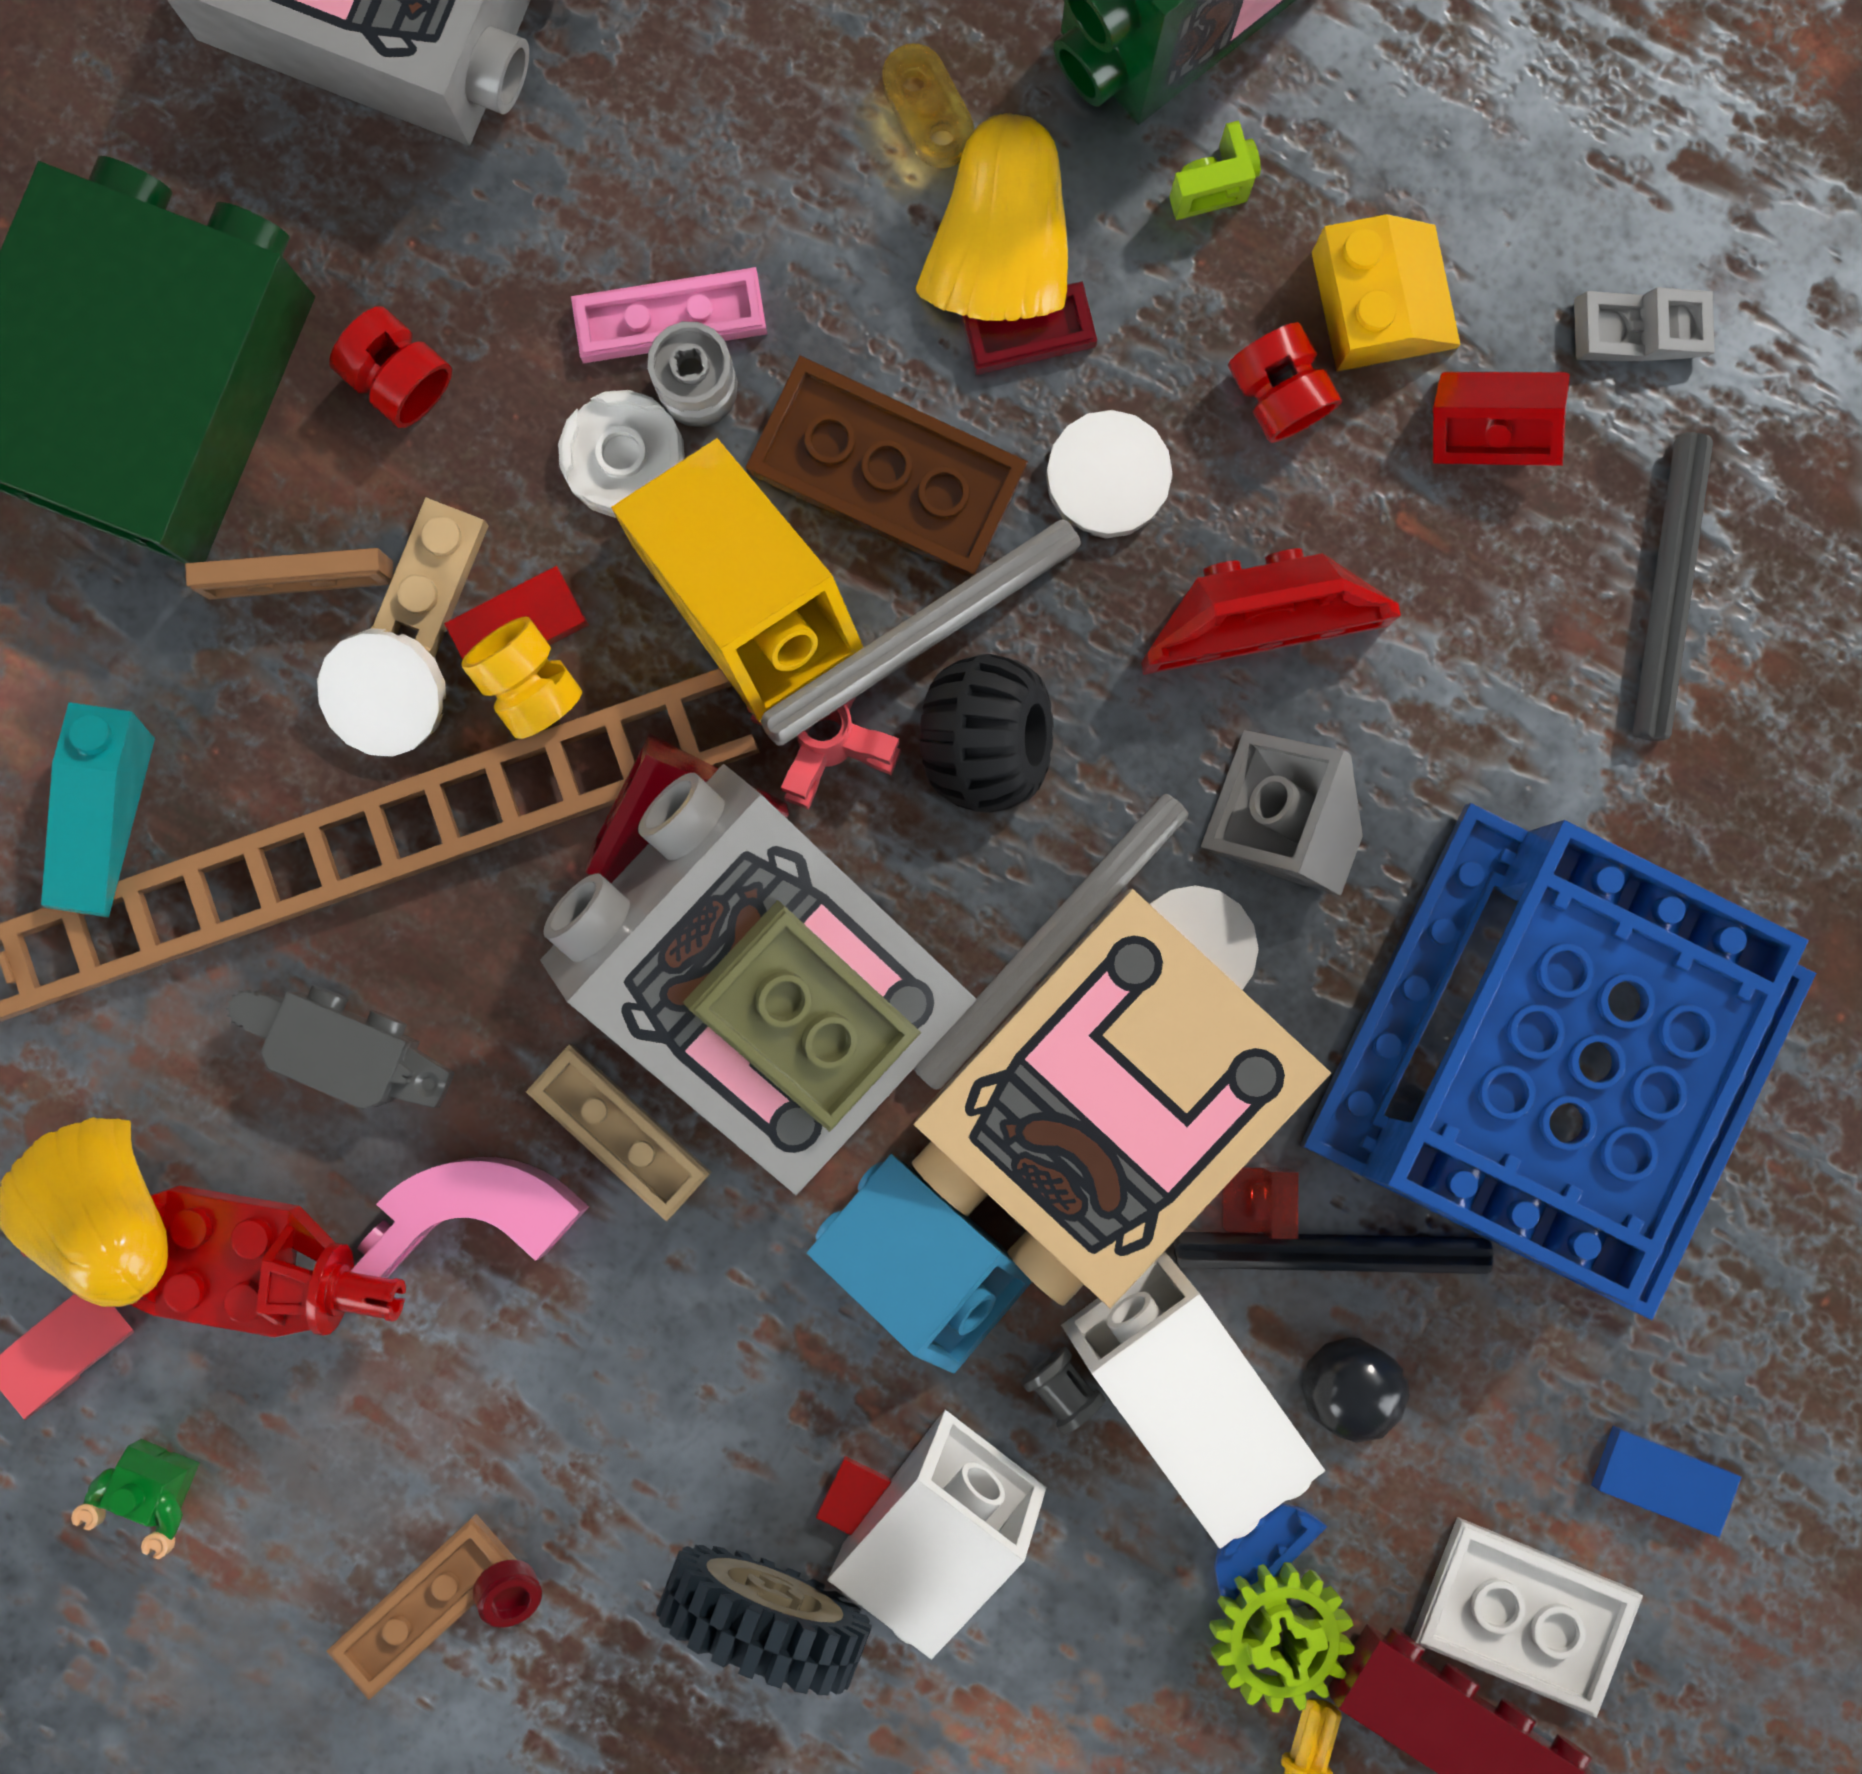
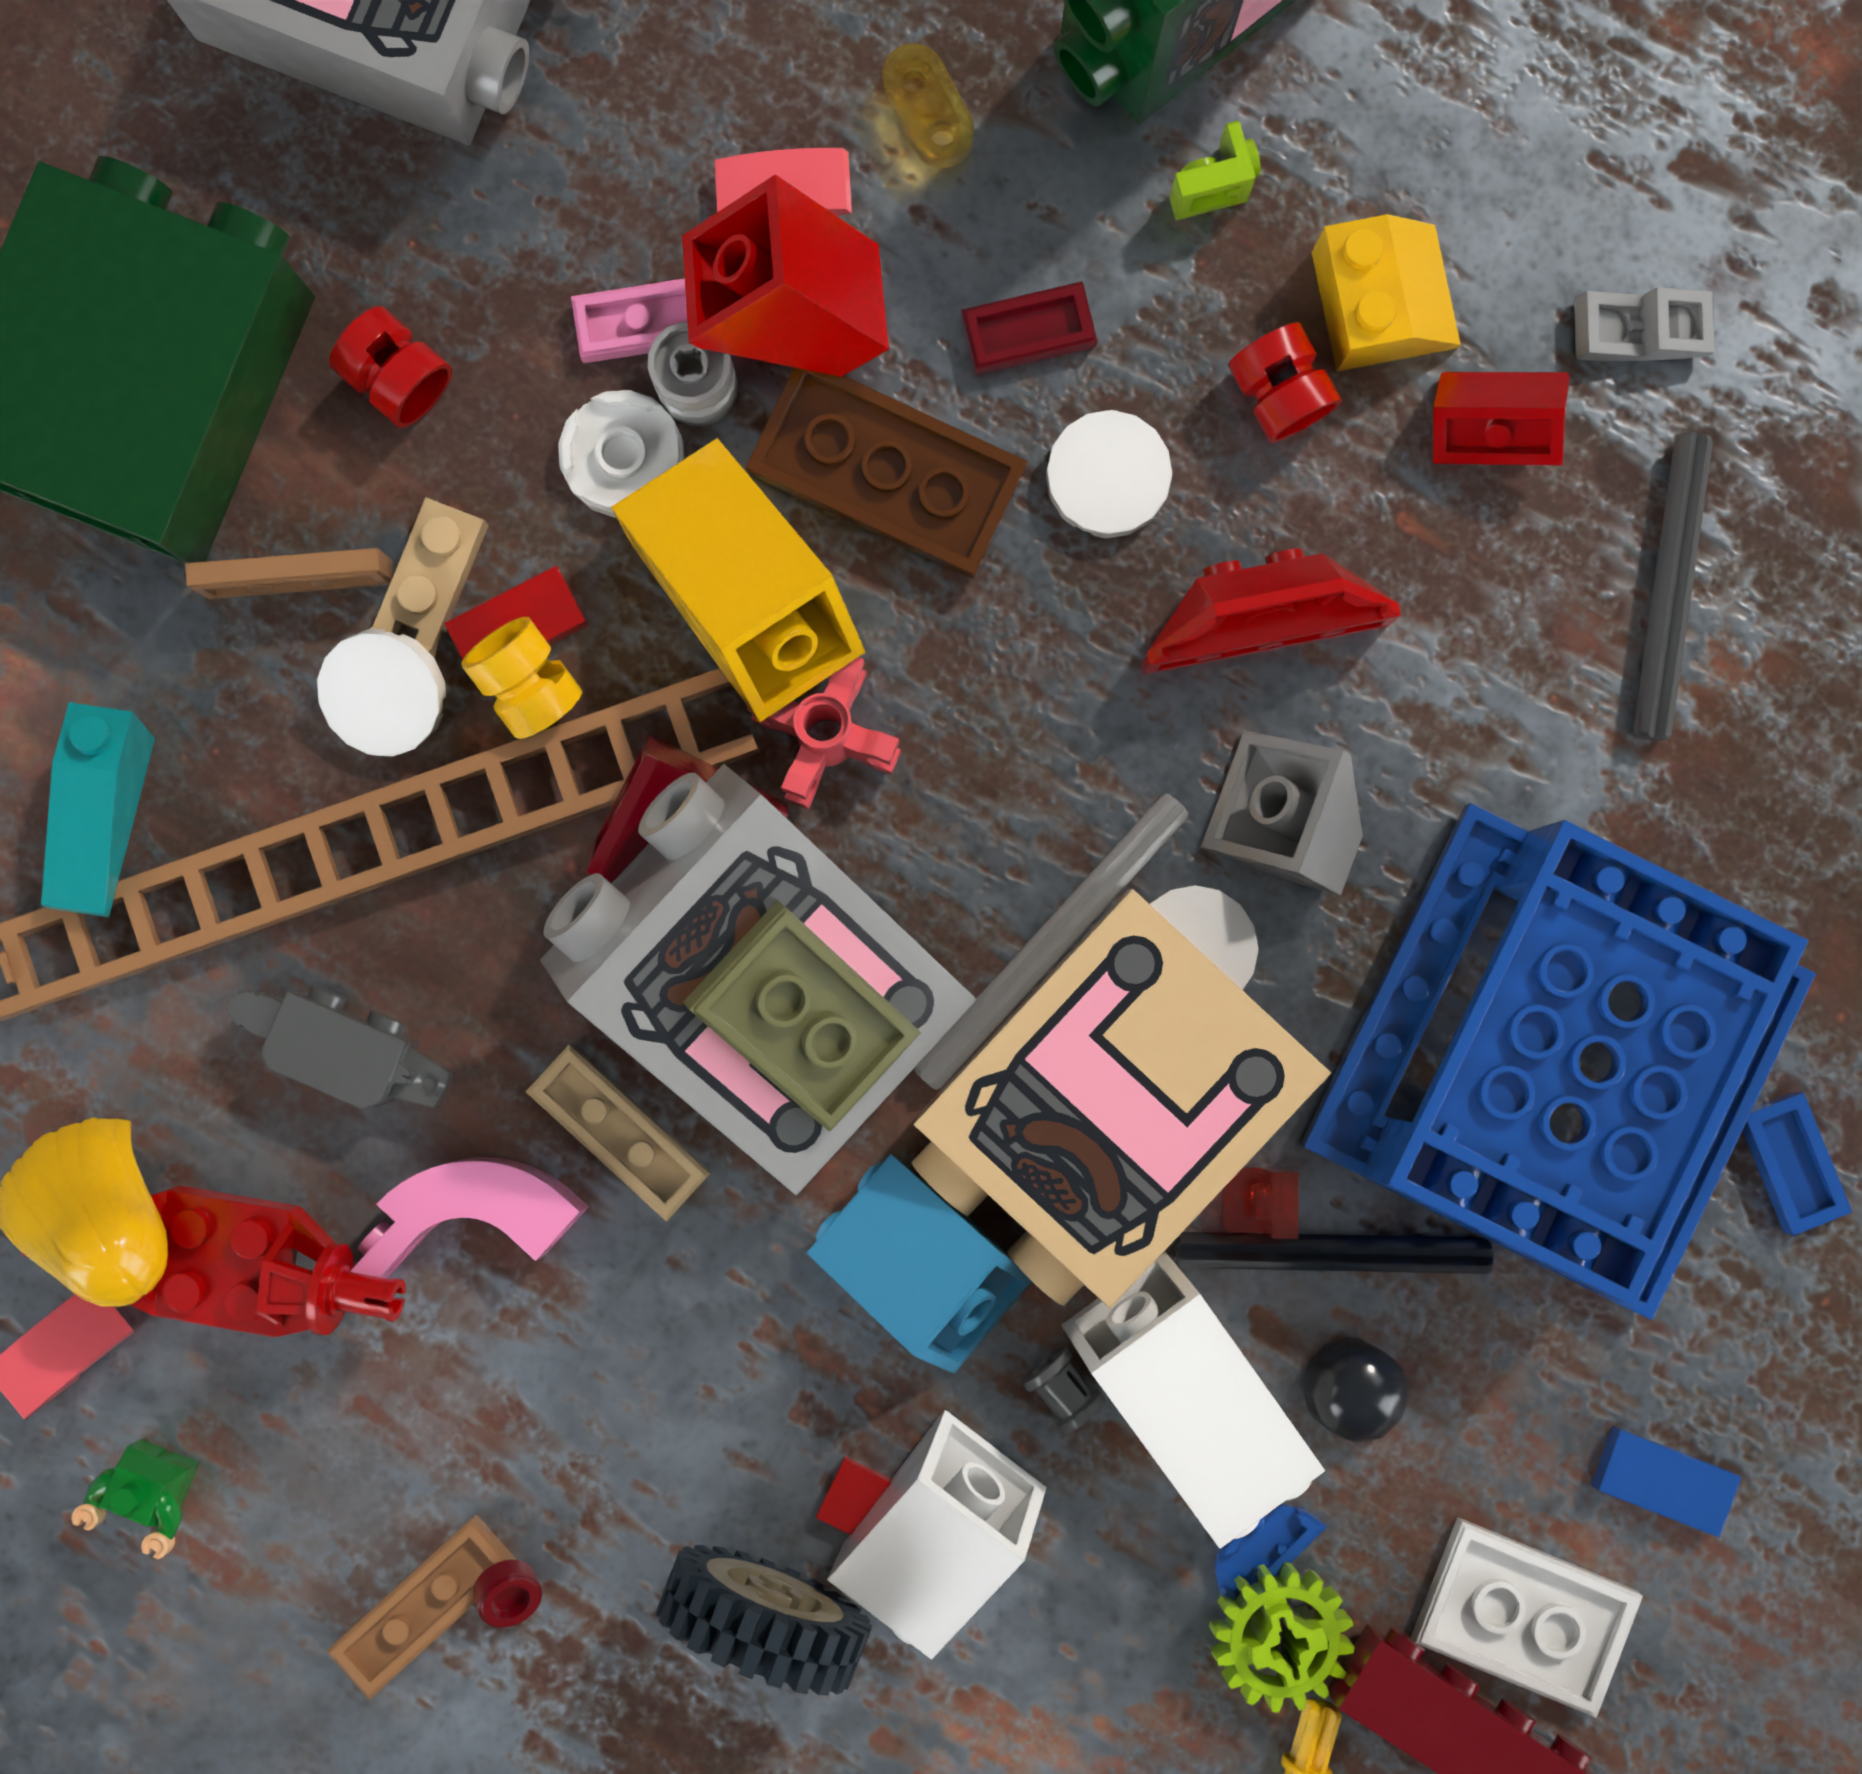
(784, 283): none -> red slope
(816, 172): none -> coral slope
(919, 632): light grey axle -> none
(986, 733): black wheel -> none
(1003, 228): yellow hair -> none
(1795, 1164): none -> blue tile

